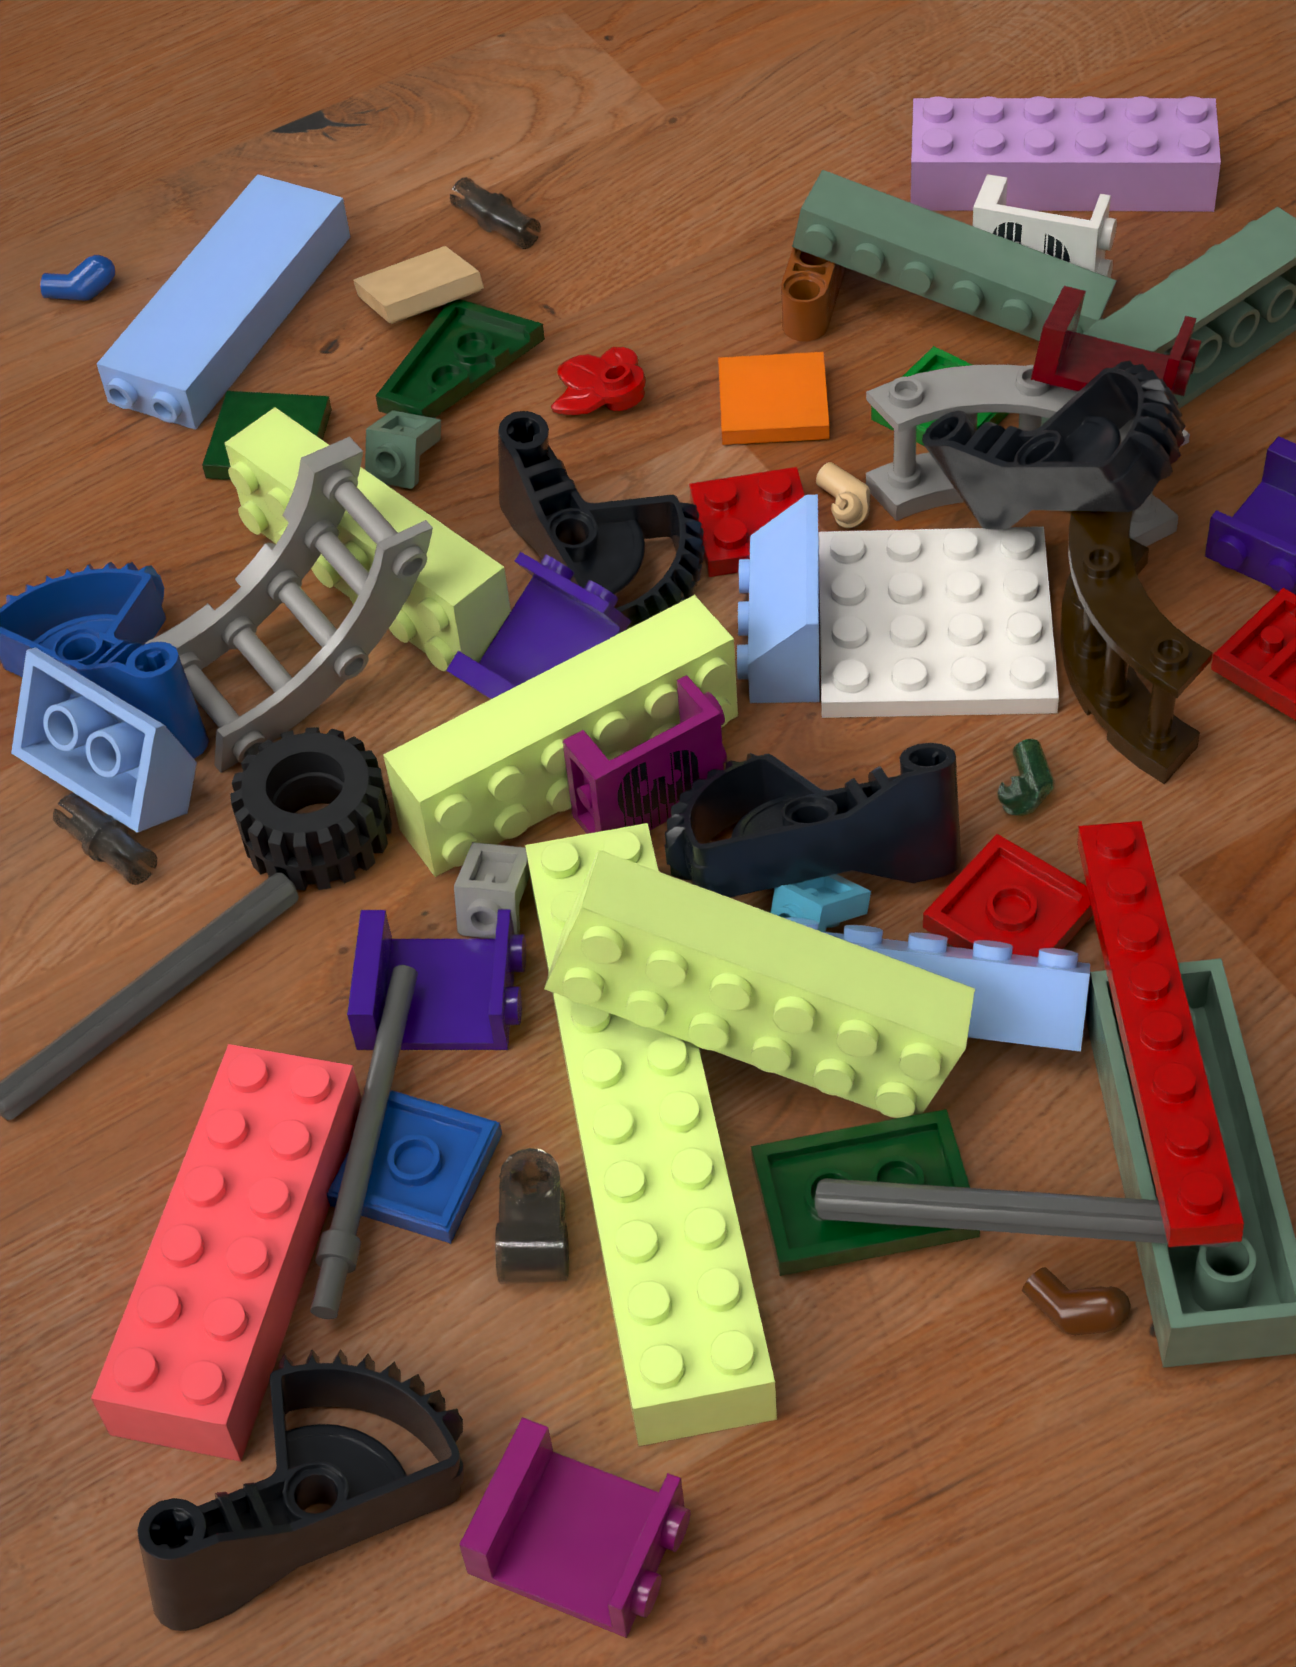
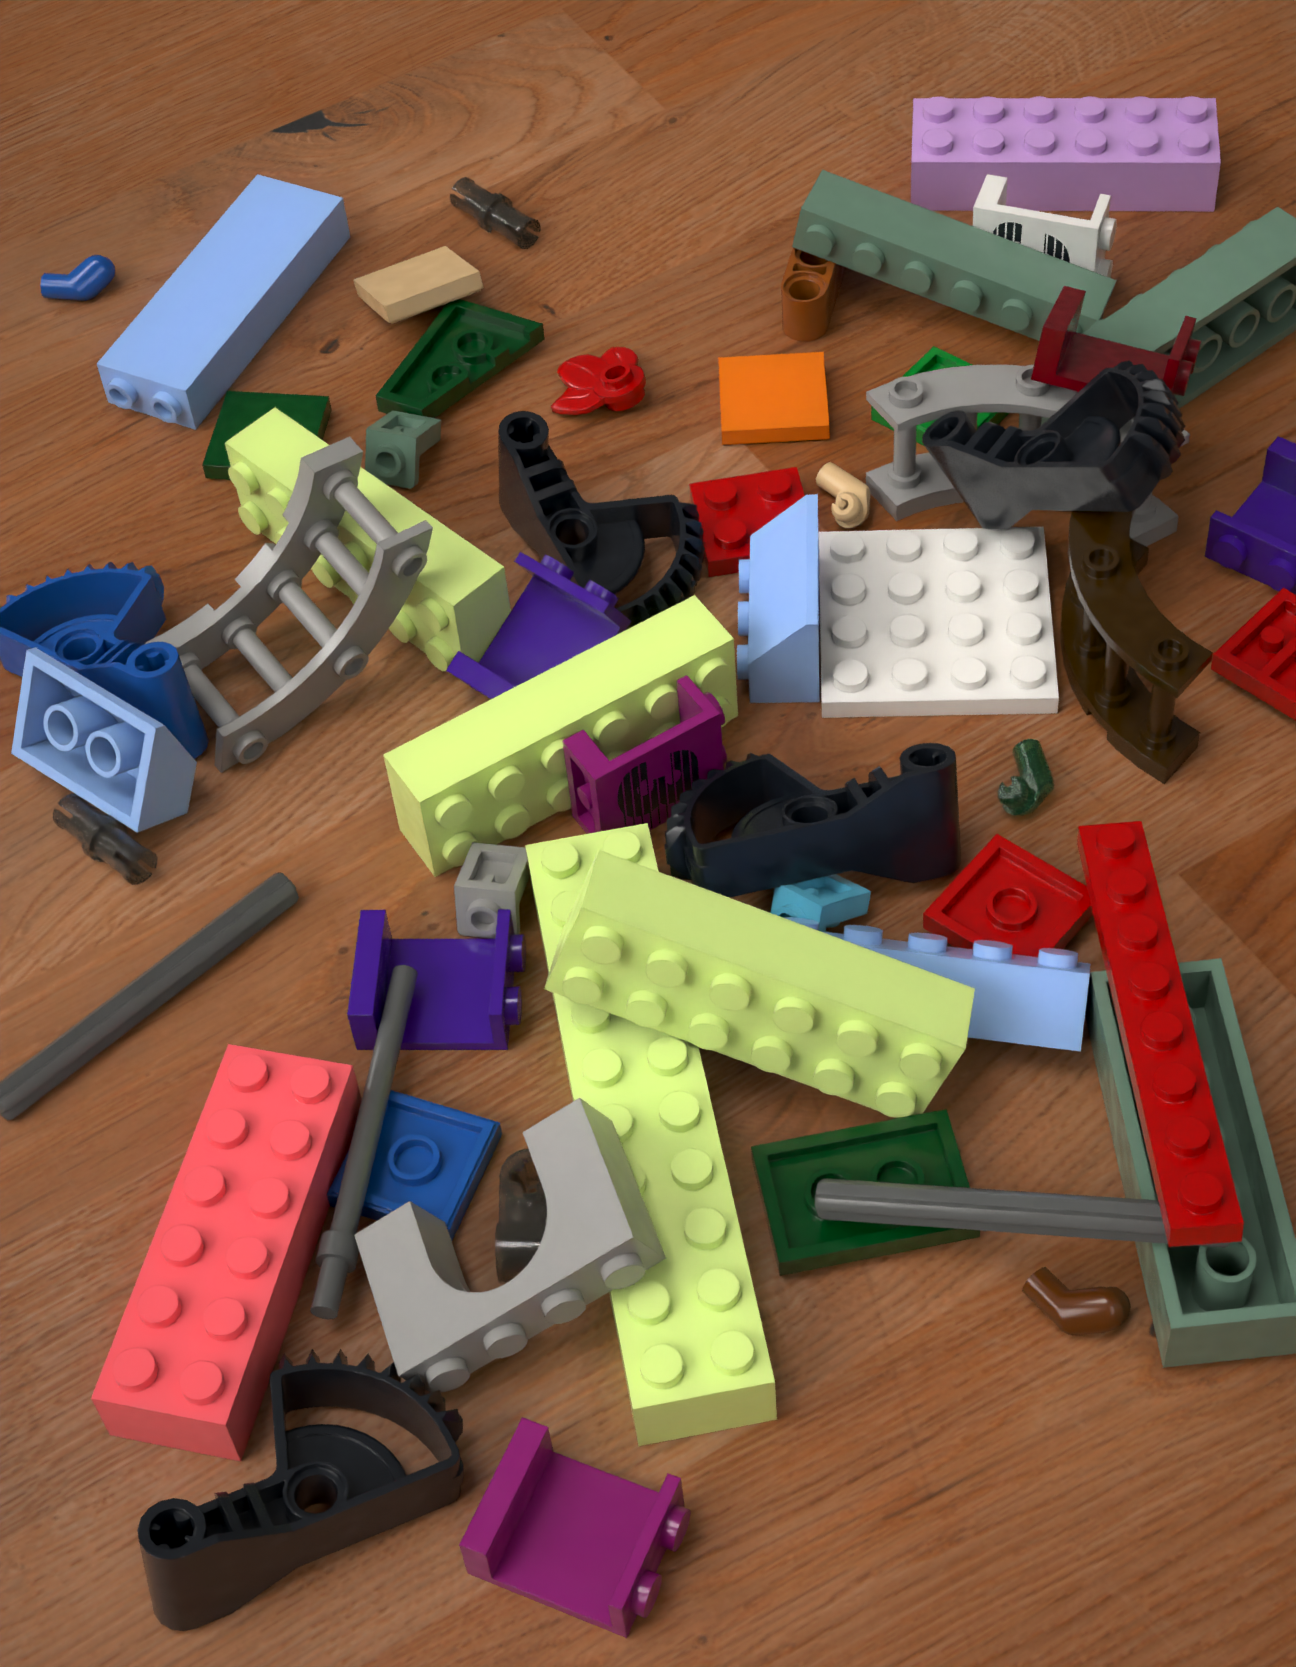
(303, 773): black tyre -> none
(592, 1243): none -> light grey arch

